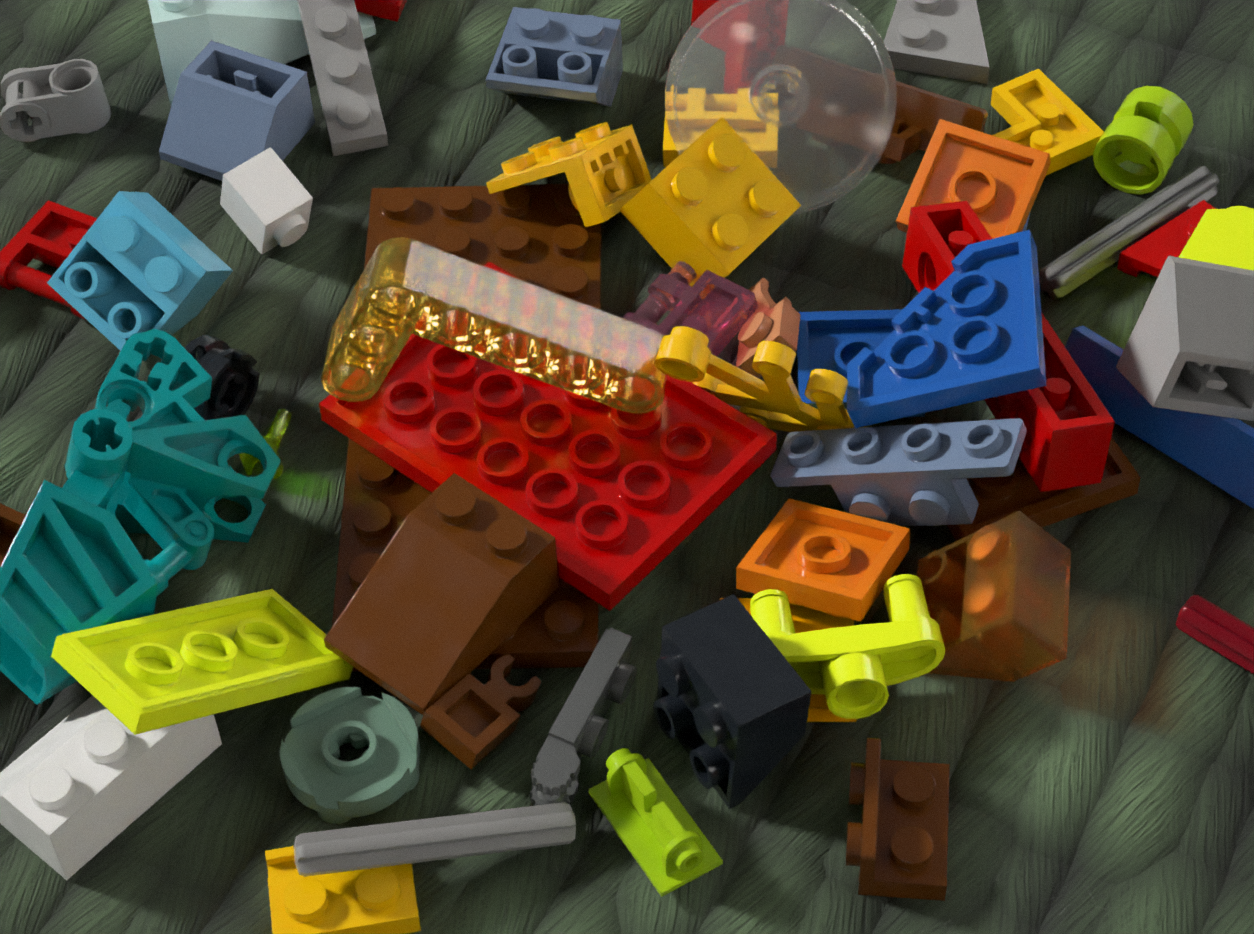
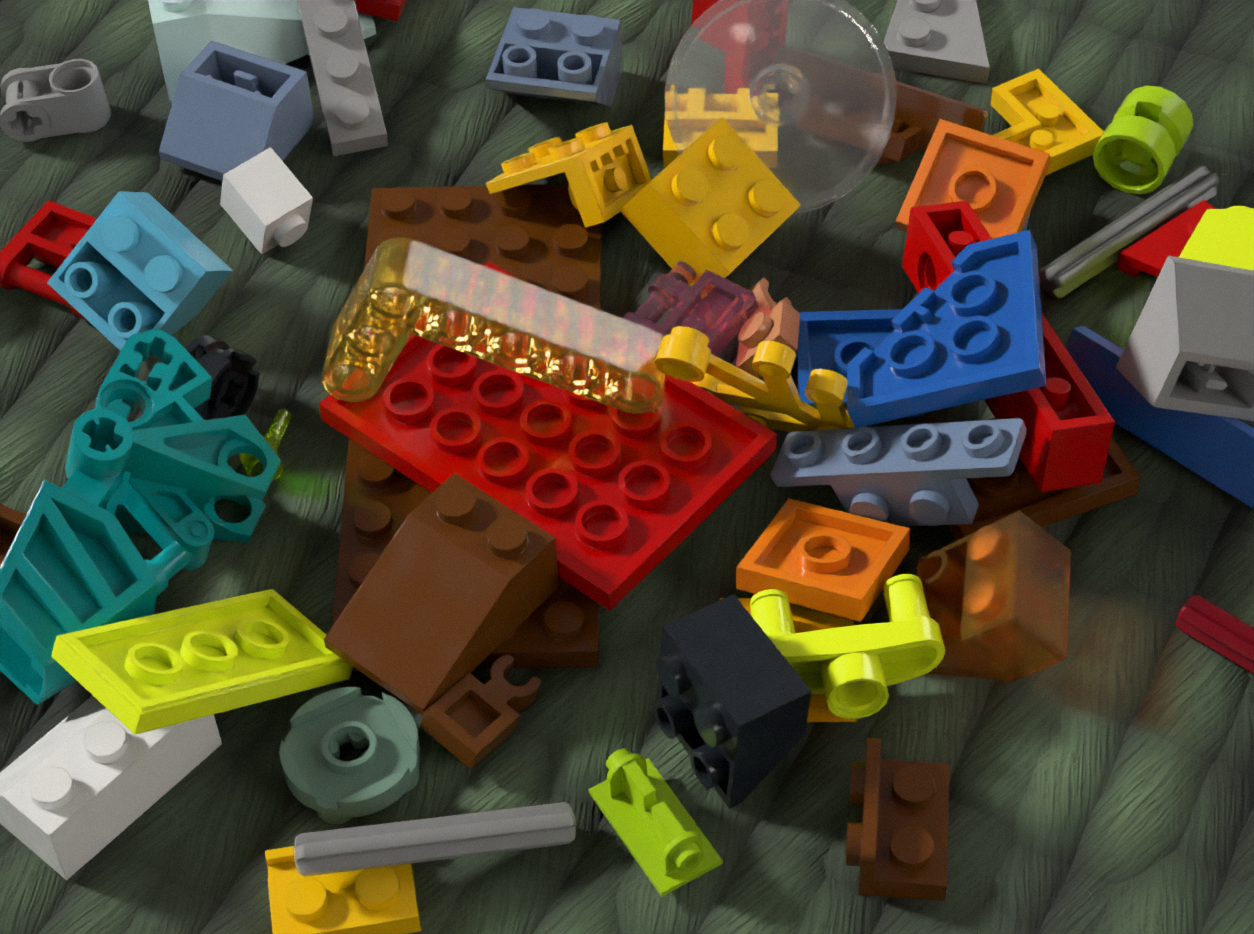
(581, 721): dark grey hinge -> none

